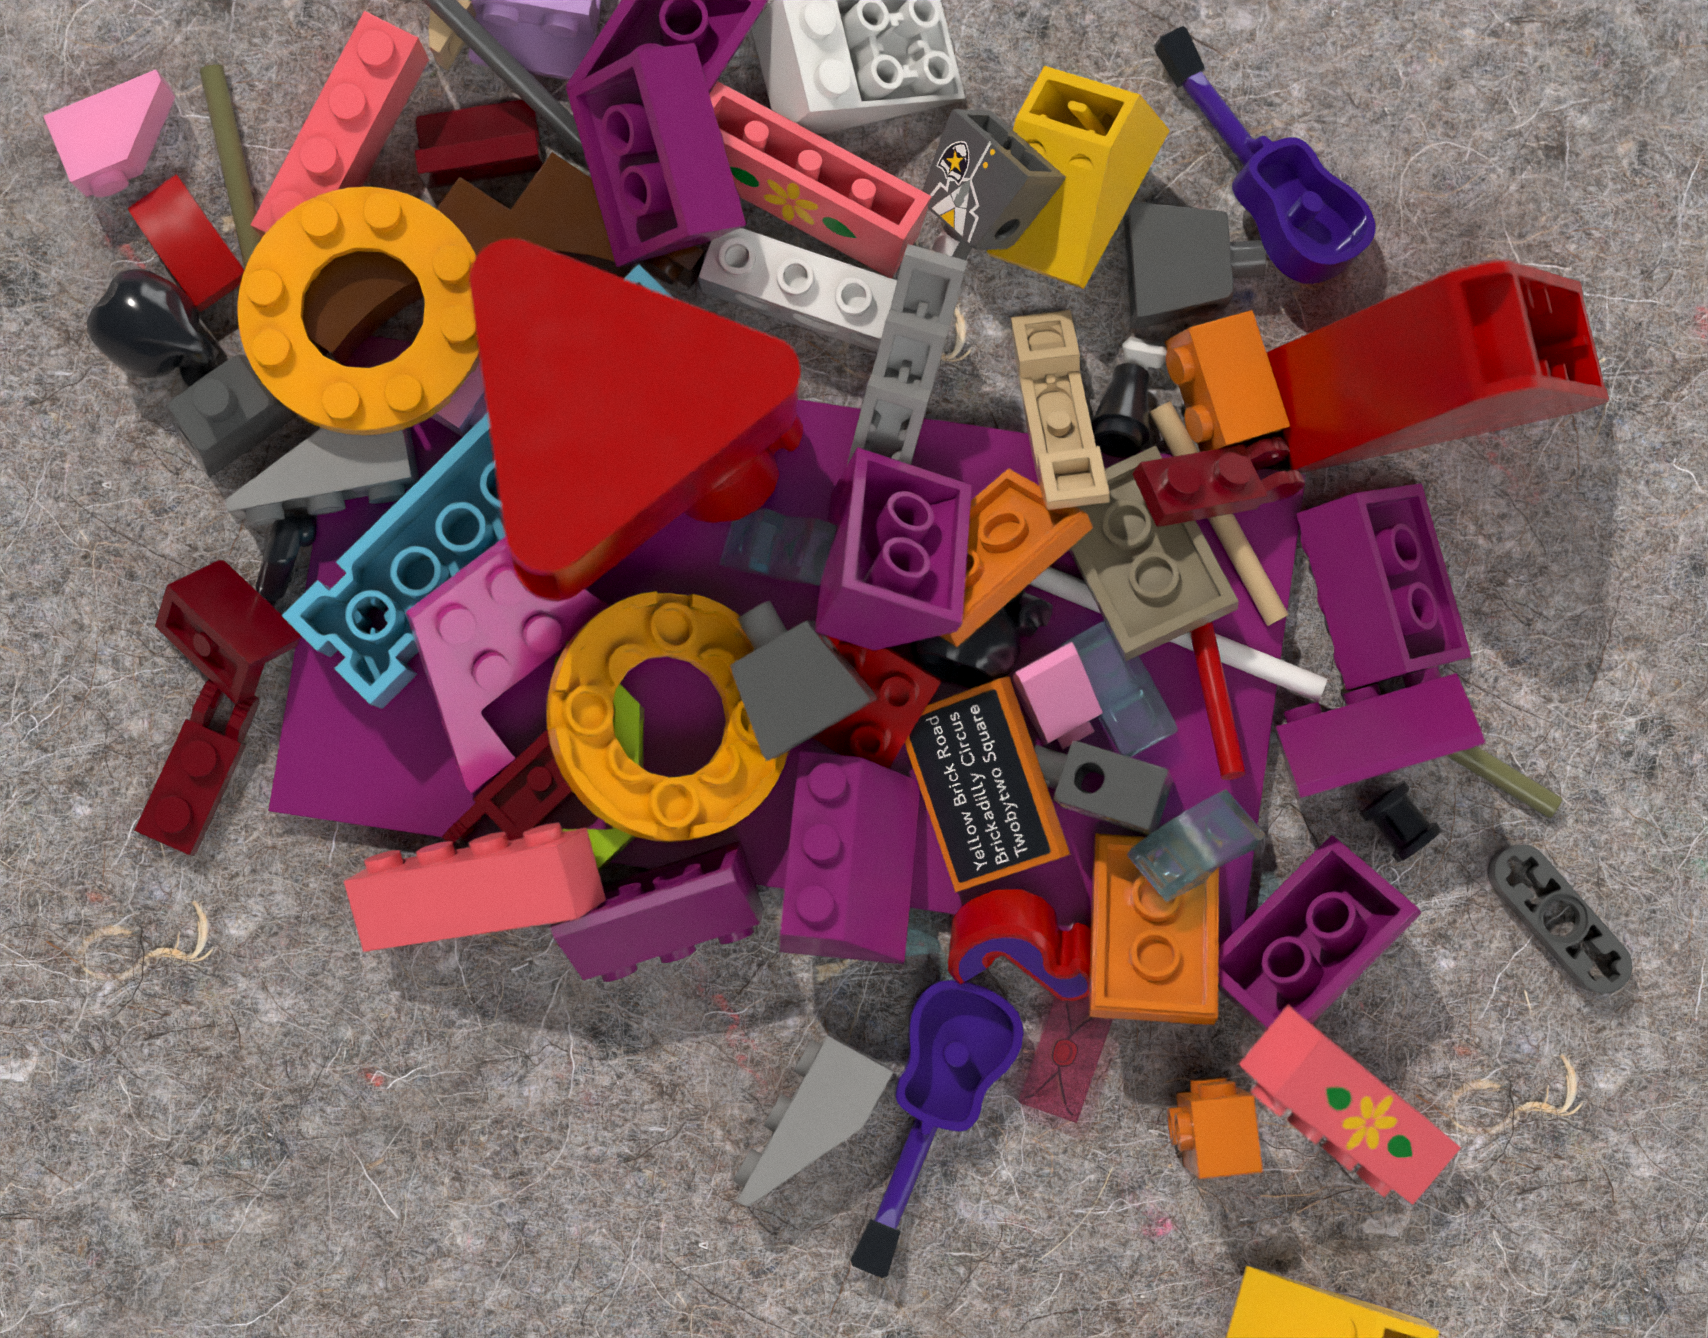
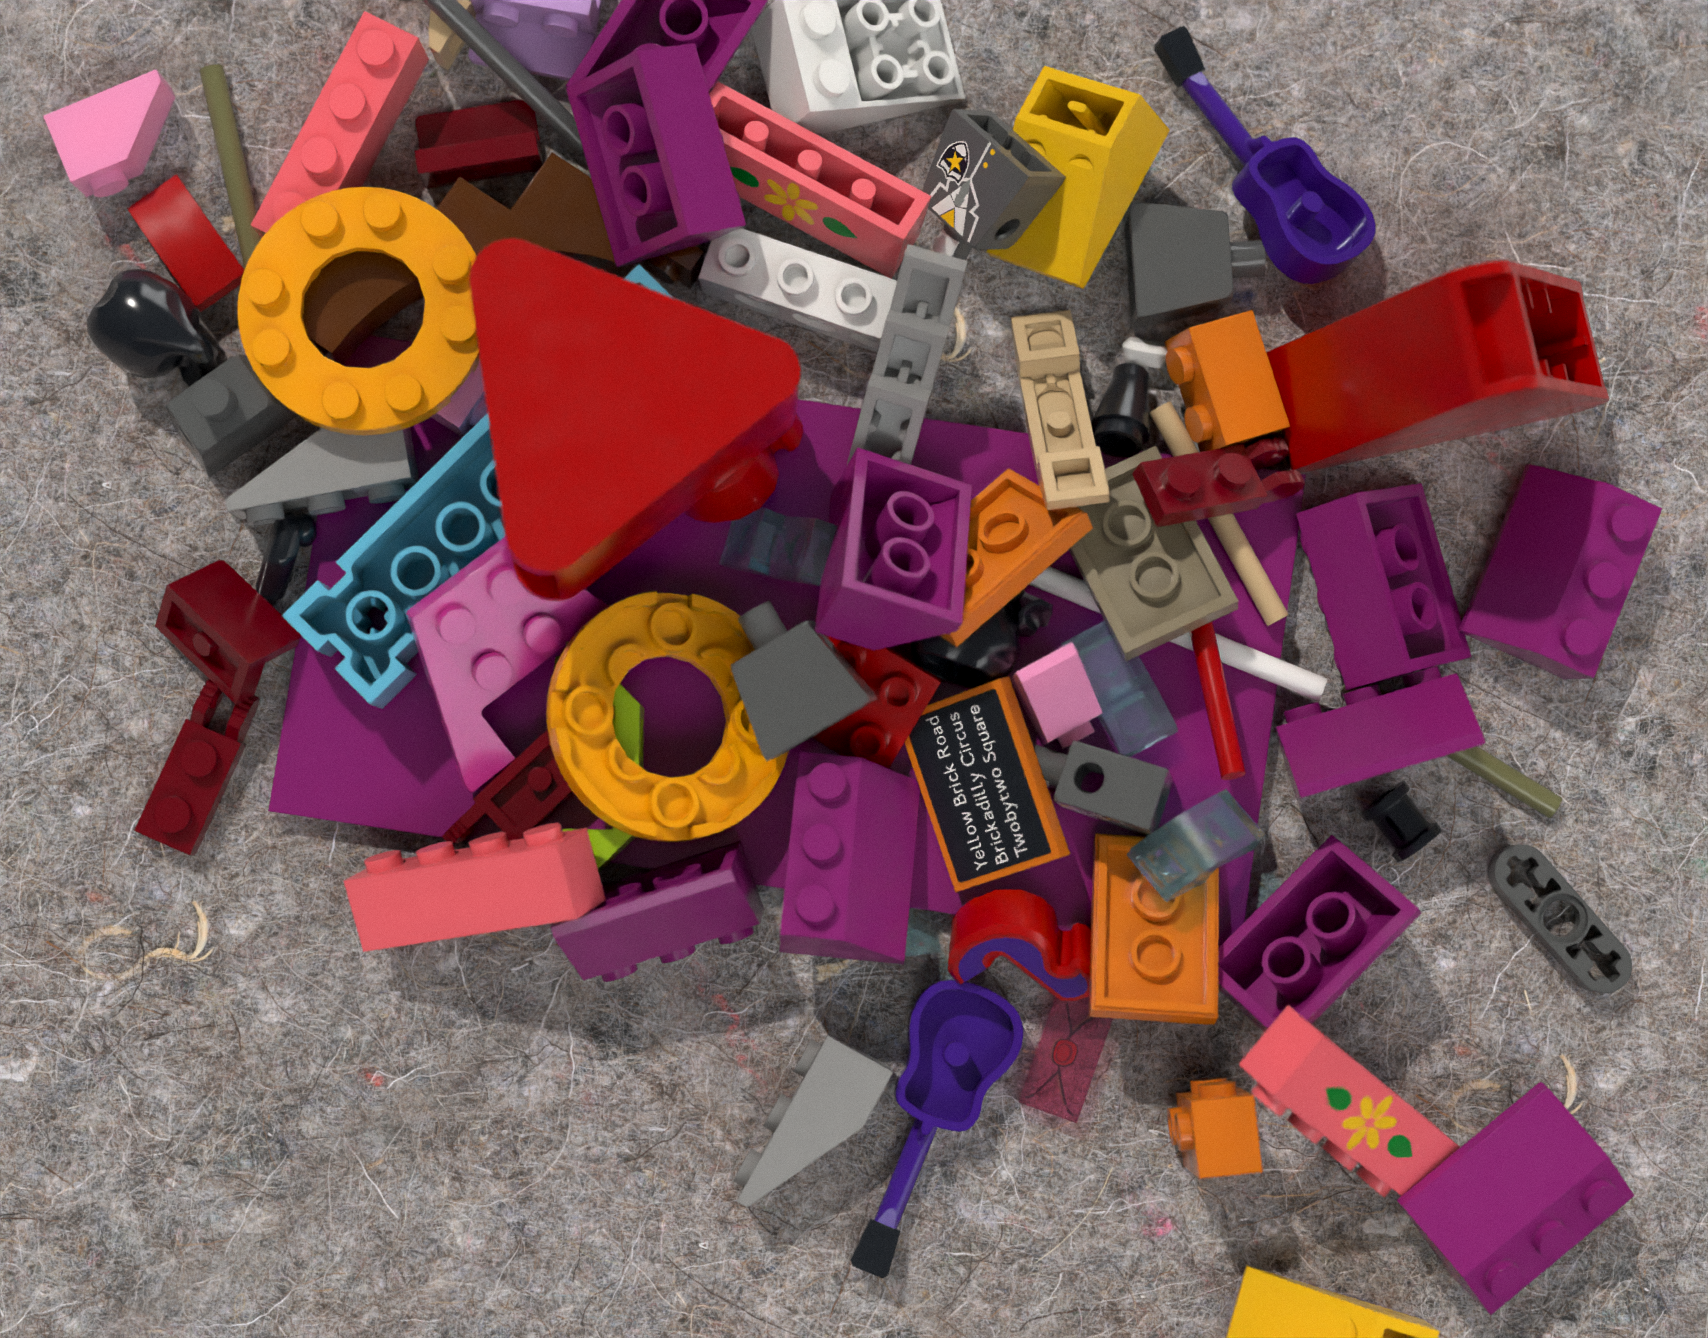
(1515, 1198): none -> magenta slope
(1560, 571): none -> magenta slope

